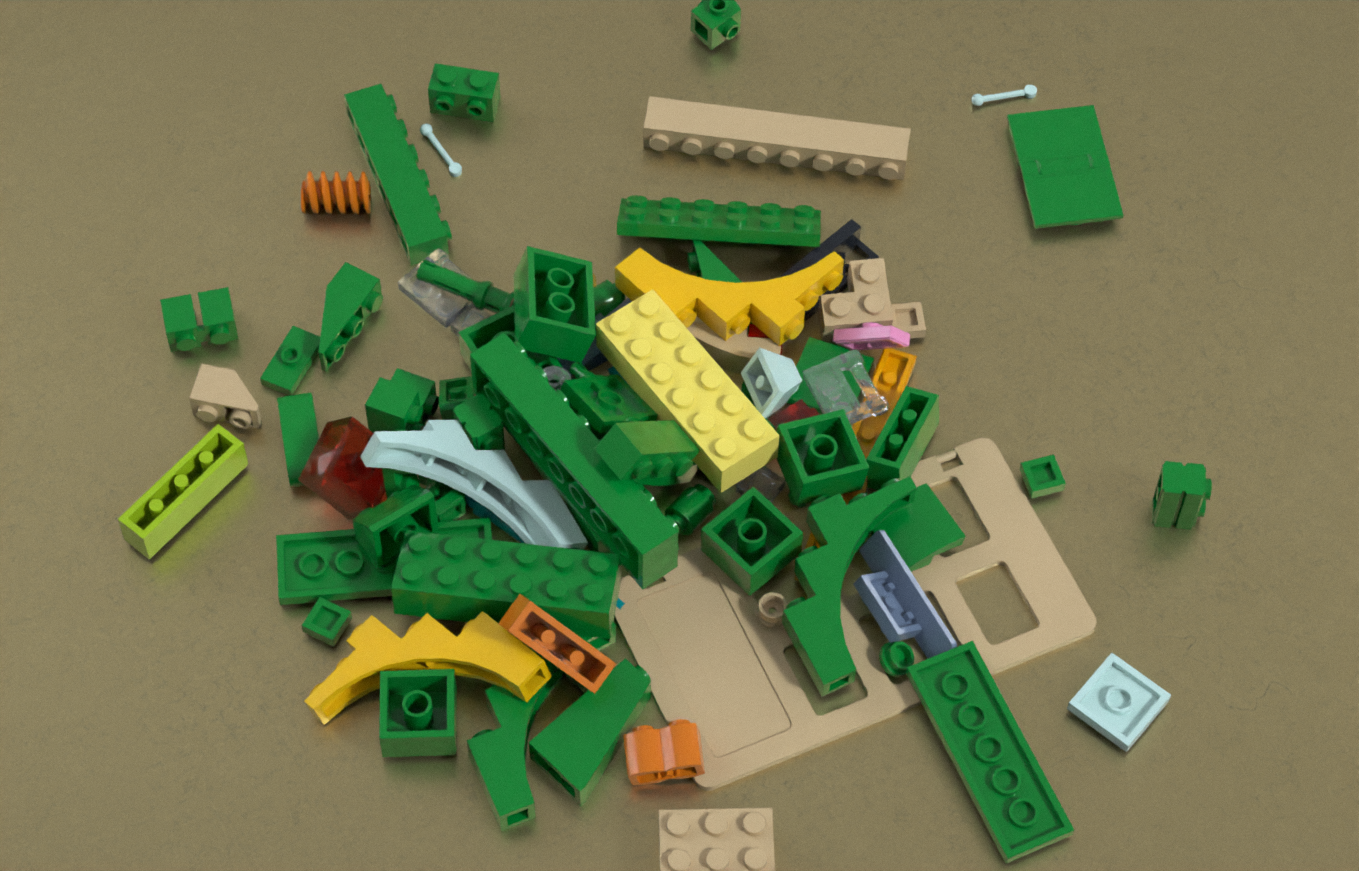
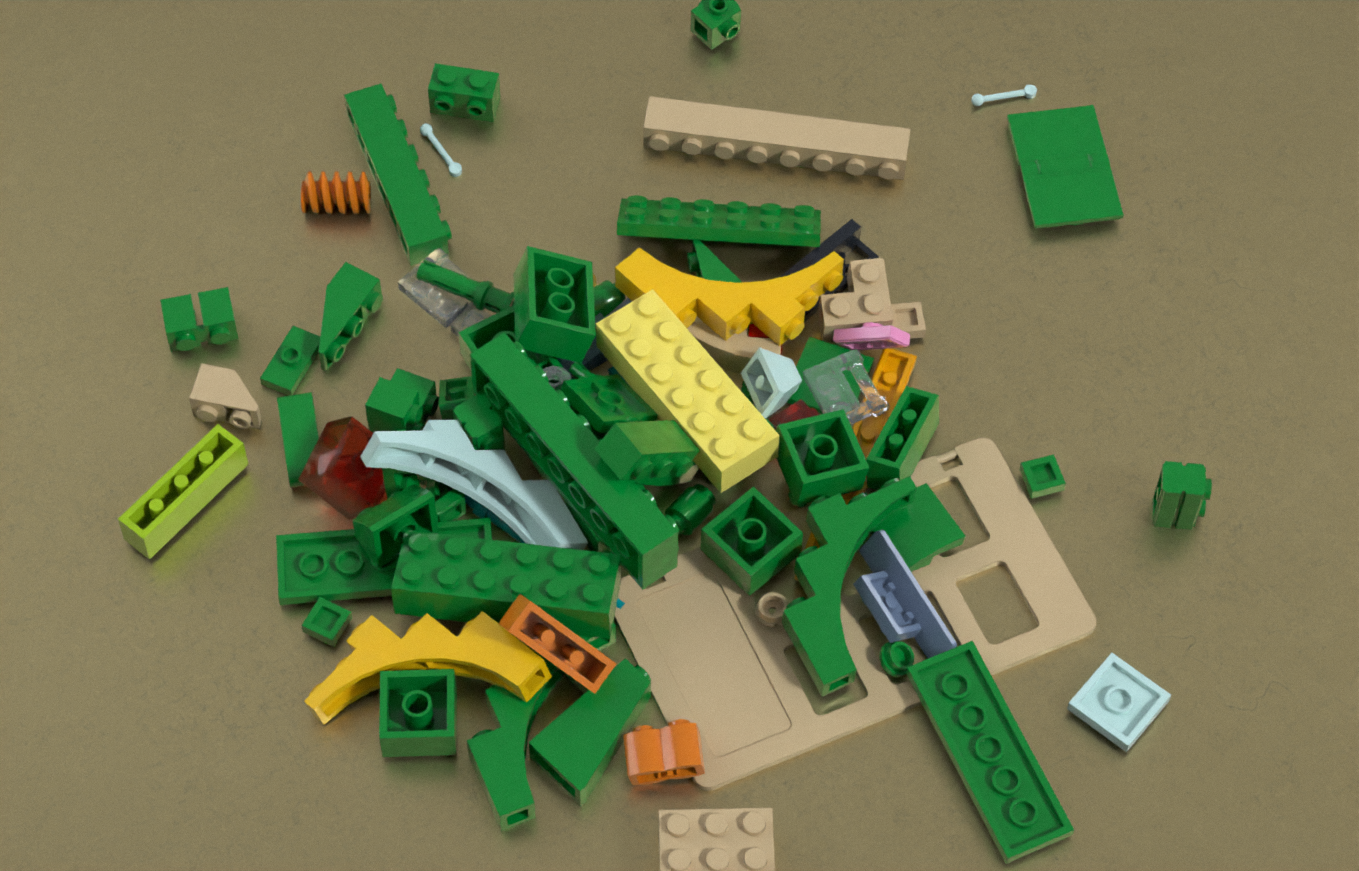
(765, 481): clear plate -> none

